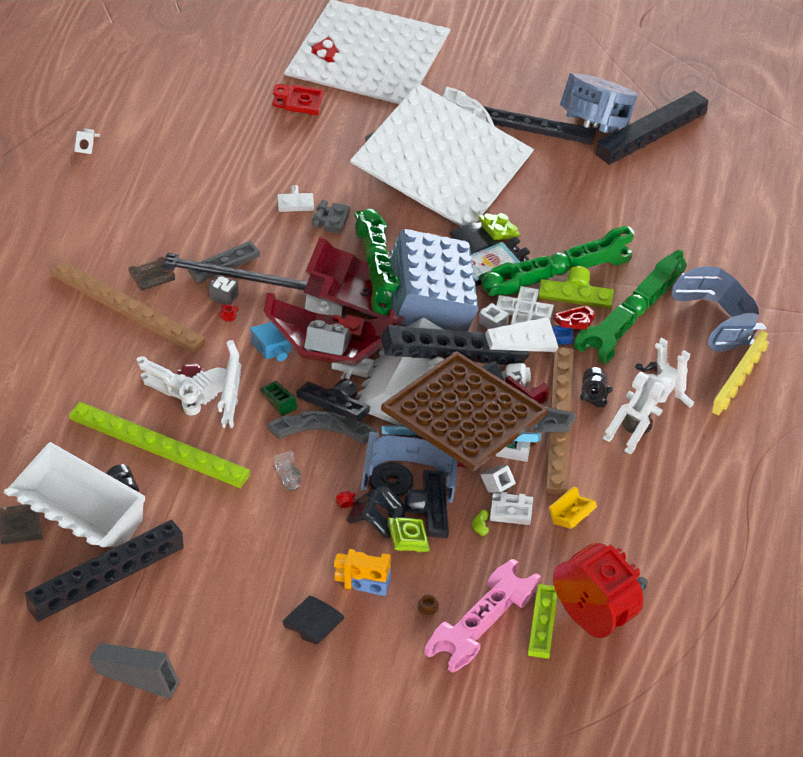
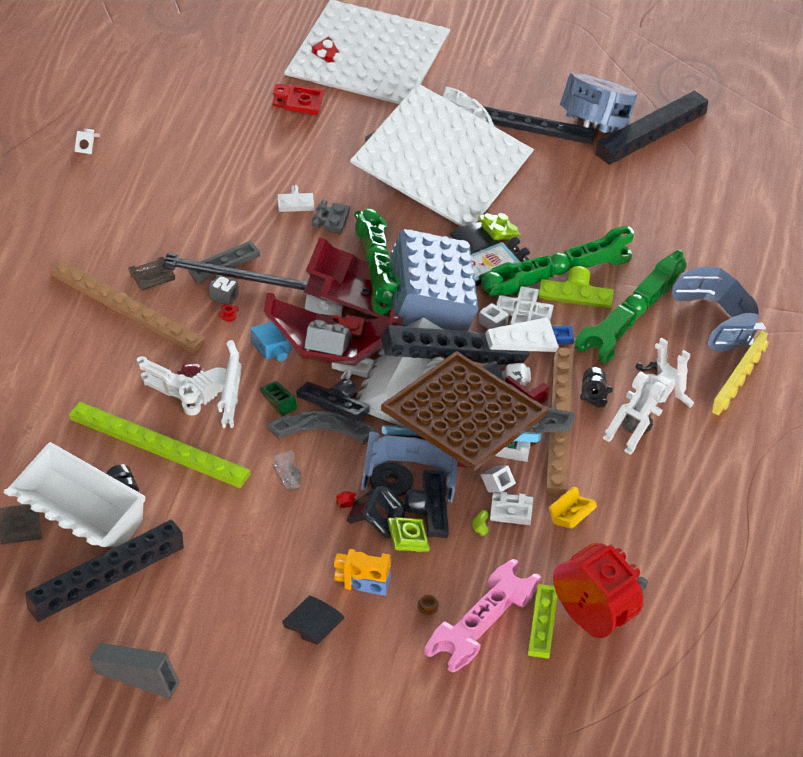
(575, 318): red plate -> none

